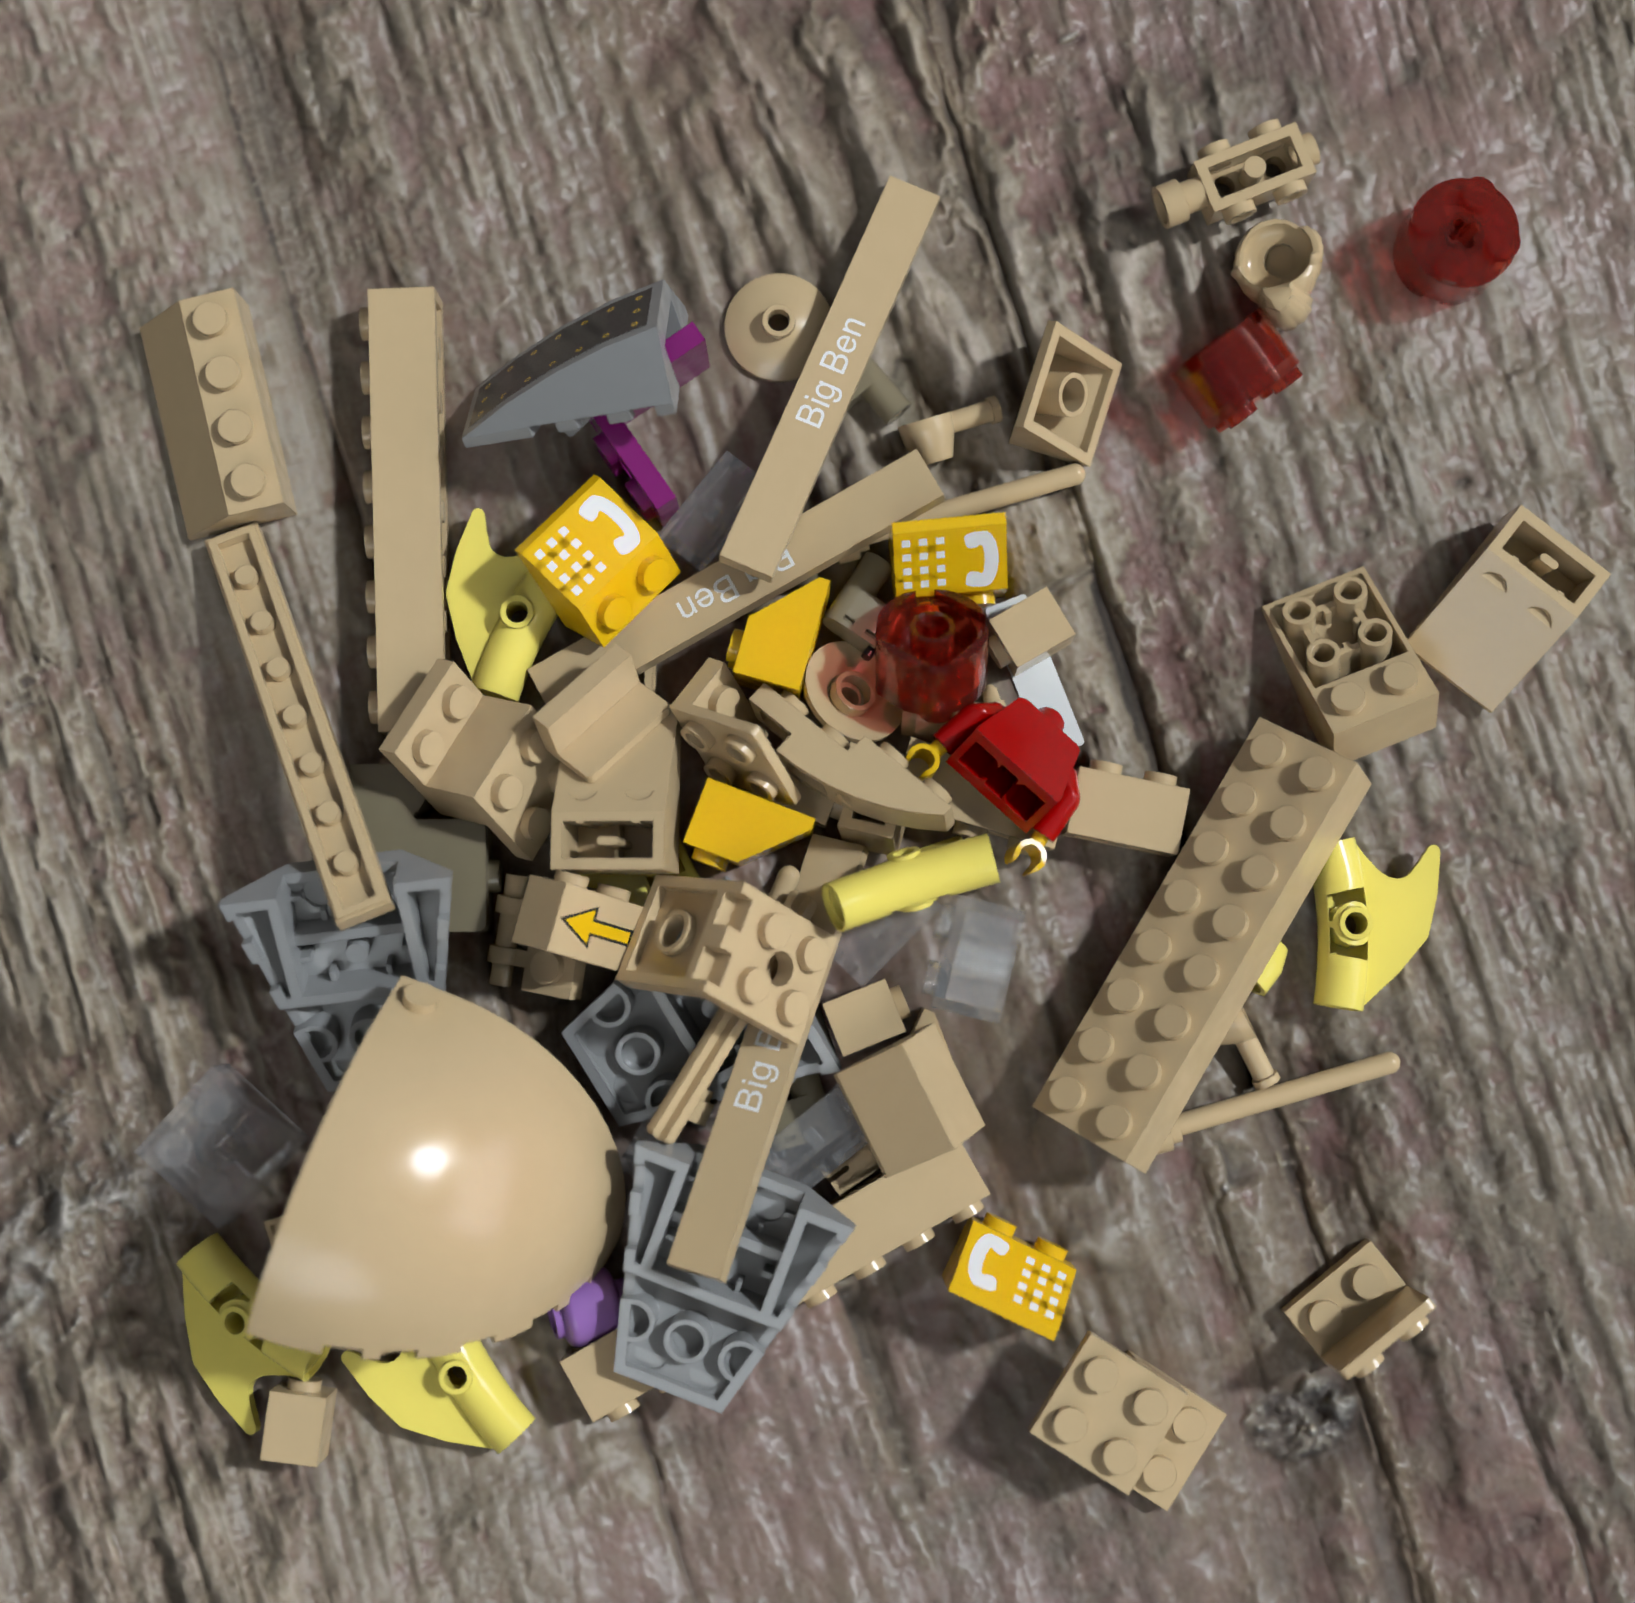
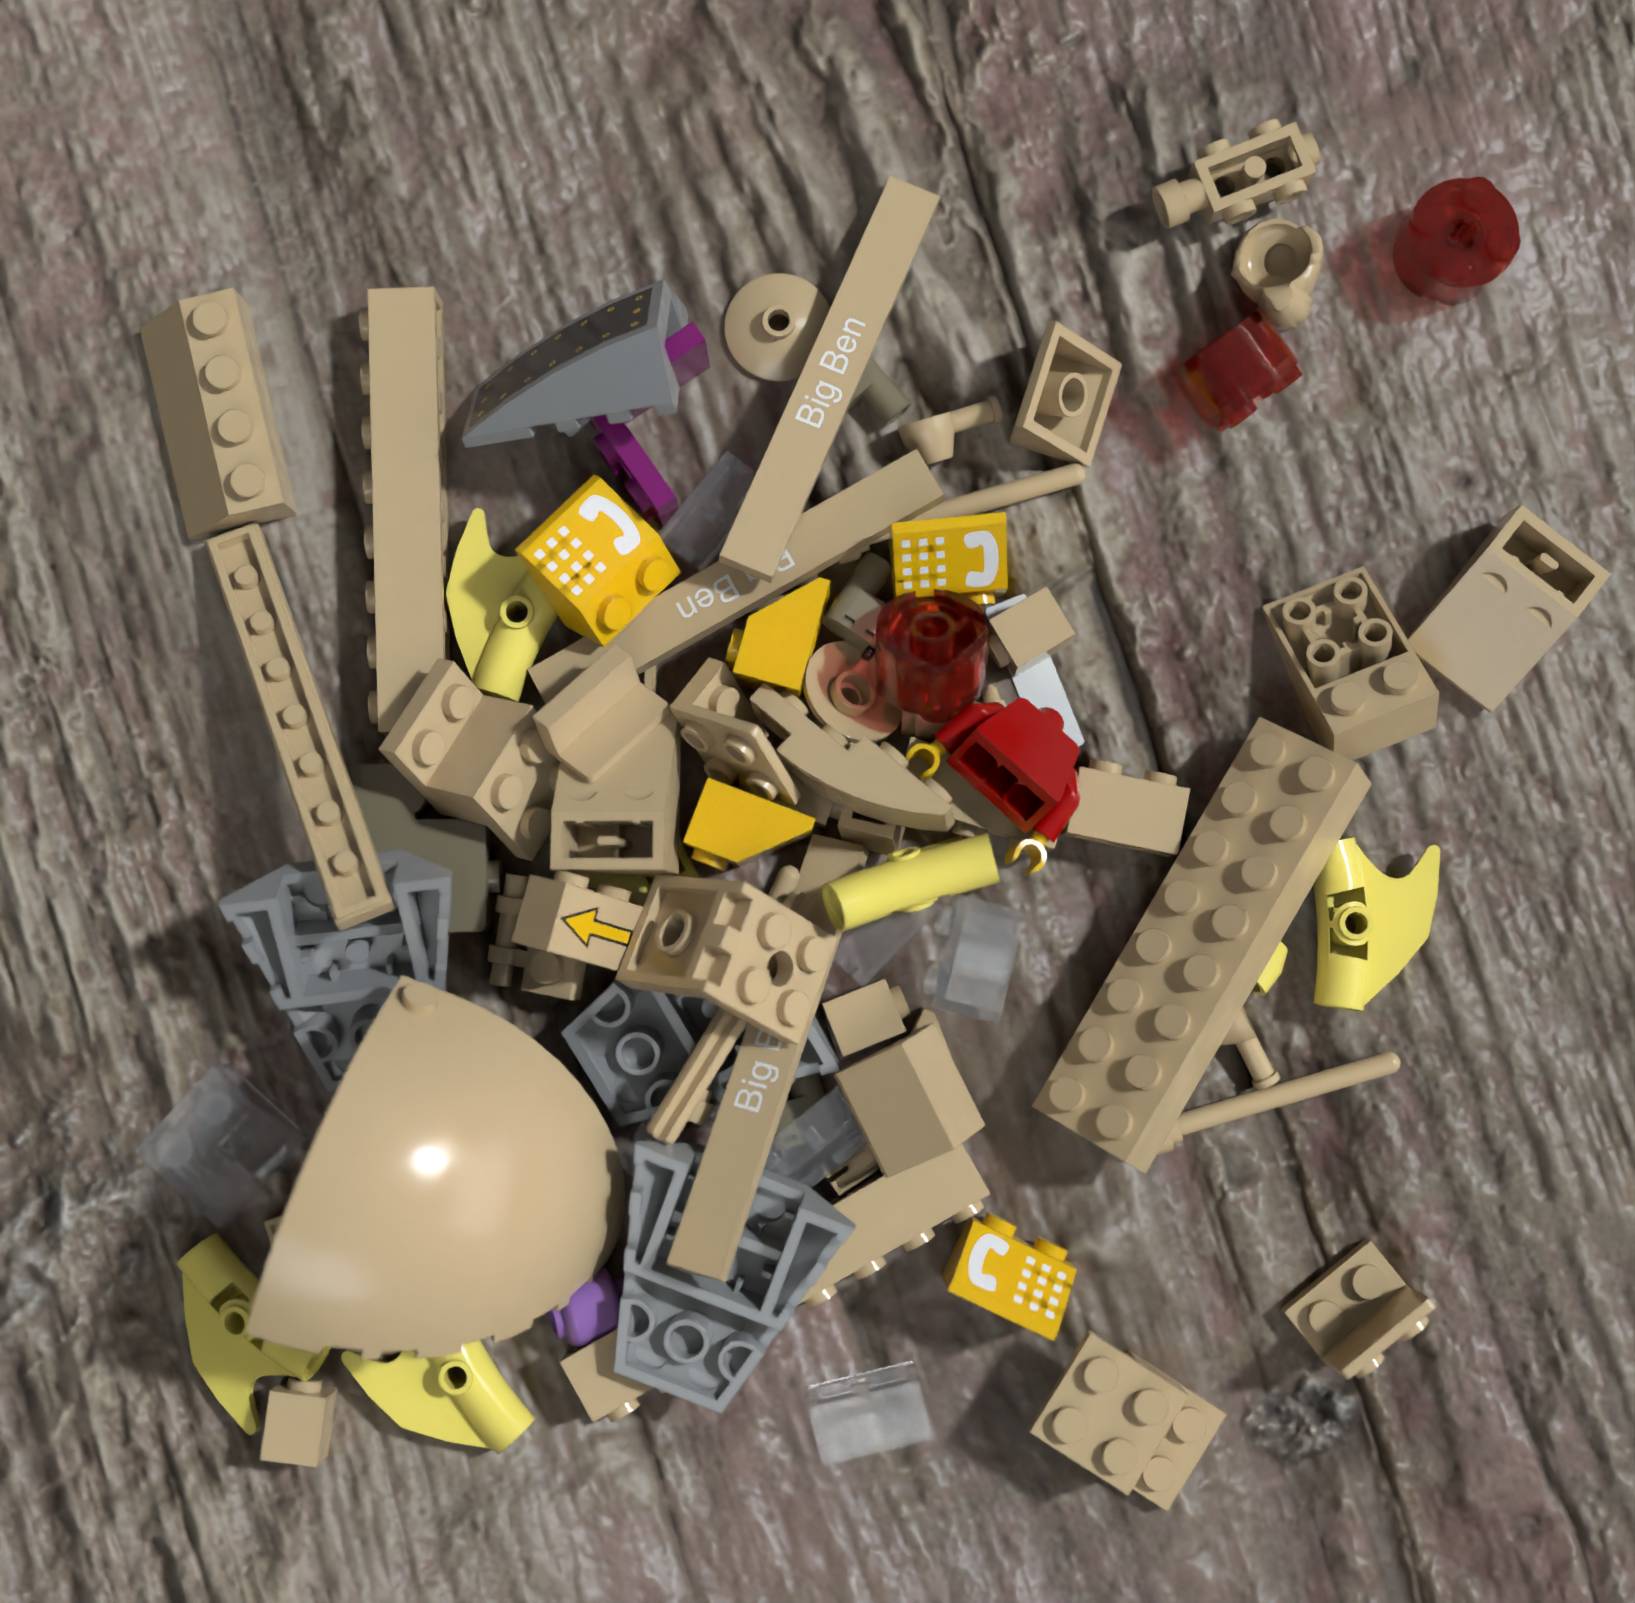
(868, 1413): none -> clear hinge

